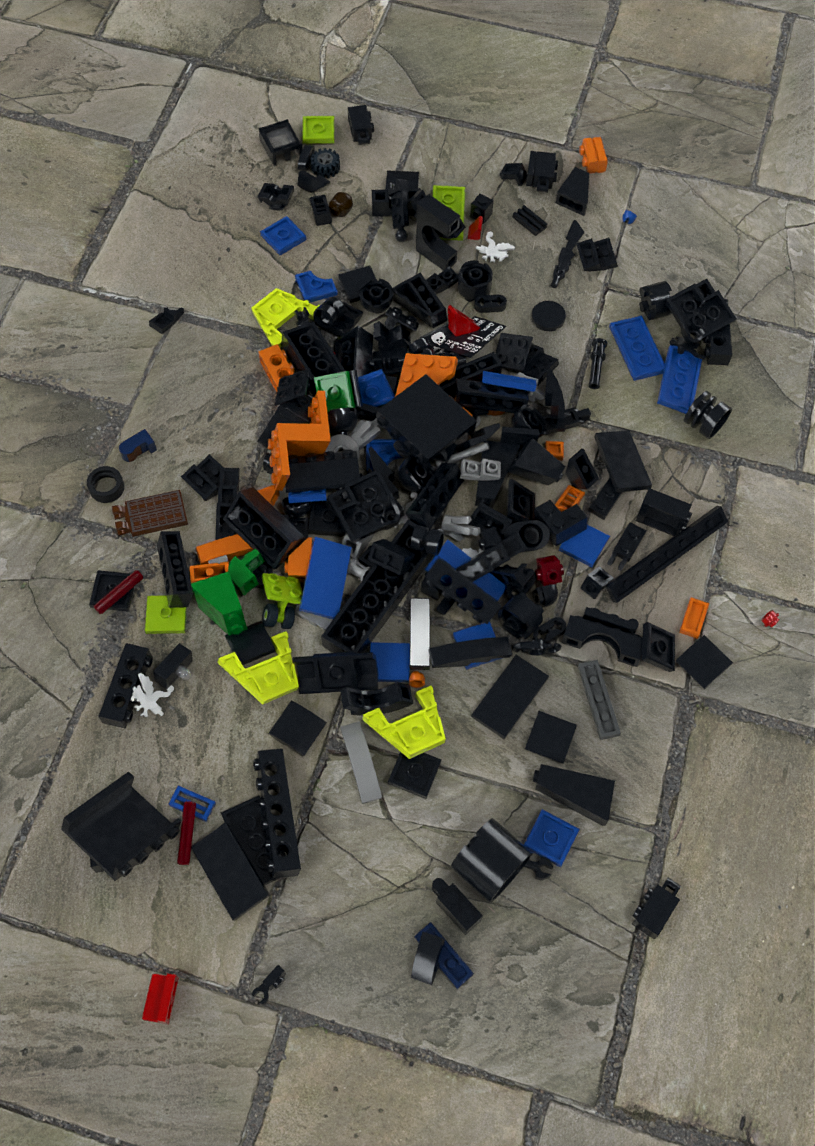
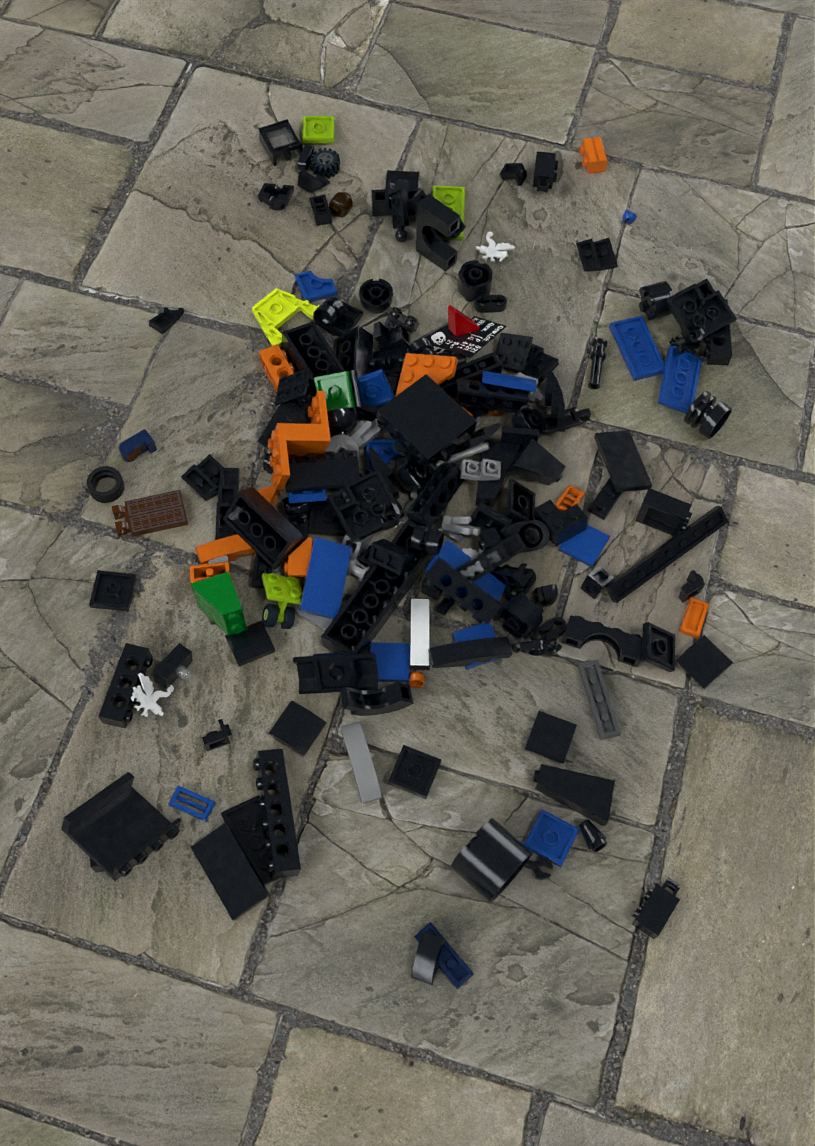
(119, 591): dark red axle -> none
(160, 998): red panel -> none
(162, 619): lime plate -> none
(174, 569): black brick -> none
(186, 833): dark red axle -> none
(217, 739): none -> black bracket
(242, 571): green brick -> none
(268, 678): neon yellow wing -> none
(273, 980): black plate -> none
(283, 235): blue tile -> none
(302, 317): black plate -> none
(353, 280): black tile -> none
(360, 124): black brick -> none
(412, 733): neon yellow wing -> none
(420, 300): black wedge -> none
(443, 281): black slope -> none
(456, 905): black brick -> none
(475, 229): red slope -> none
(482, 207): black brick -> none
(510, 696): black tile -> none
(531, 167): black tile -> none
(532, 219): black tile -> none
(548, 315): black tile -> none
(549, 570): dark red brick -> none
(556, 449): orange tile -> none
(567, 254): black sword -> none
(574, 191): black slope -> none
(581, 471): black slope -> none
(593, 837): none -> black cone
(611, 620): black plate -> none
(627, 545): black hinge -> none
(692, 587): none -> black bracket
(770, 619): red plate -> none

